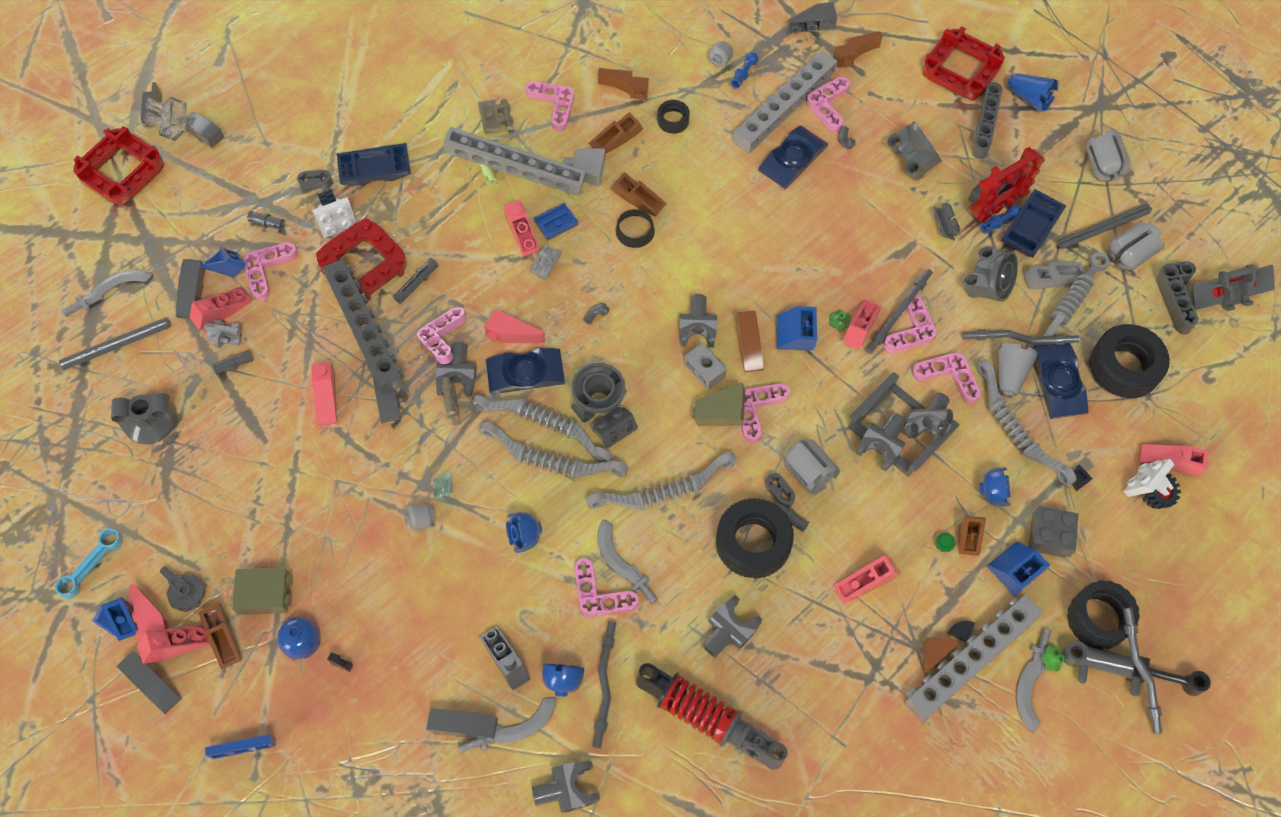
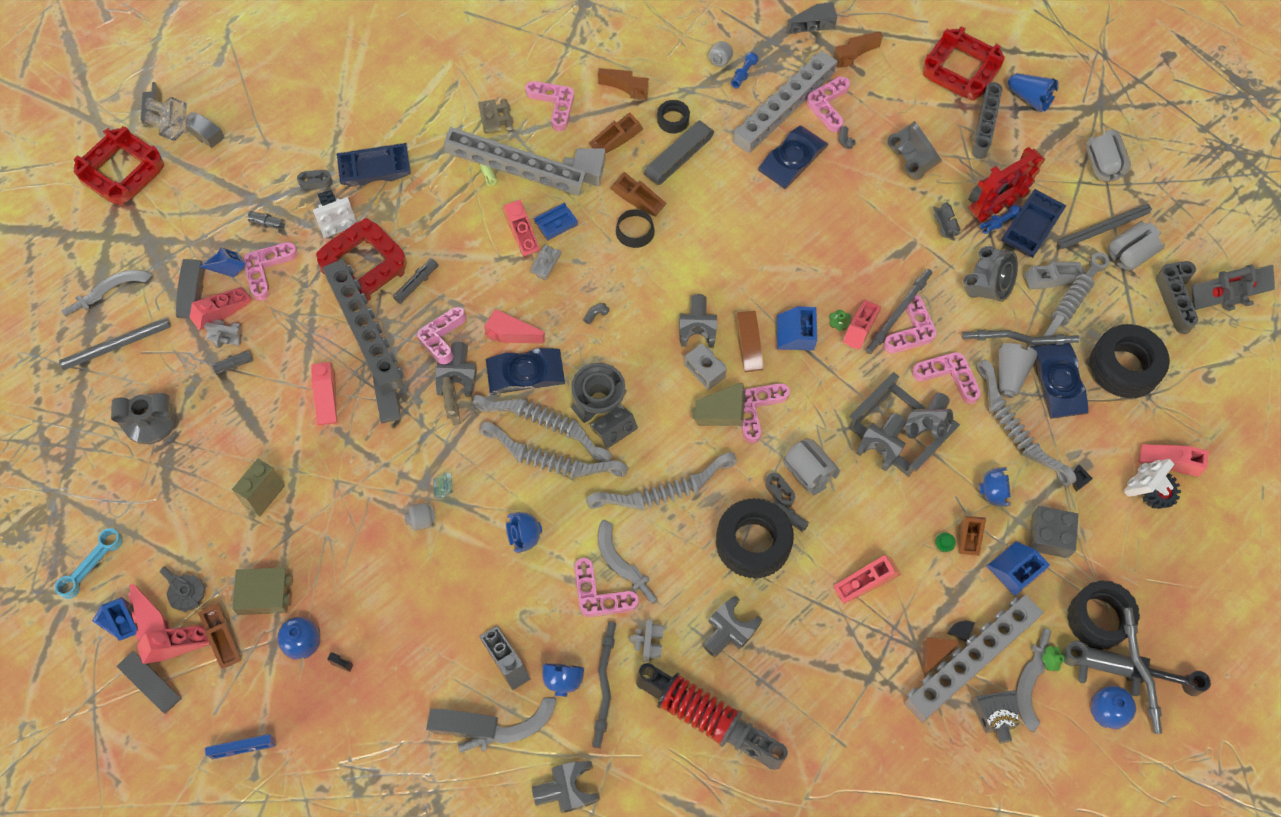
(258, 487): none -> olive brick
(650, 650): none -> light grey hips
(679, 152): none -> dark grey beam
(998, 713): none -> dark grey torso
(1113, 707): none -> blue cylinder

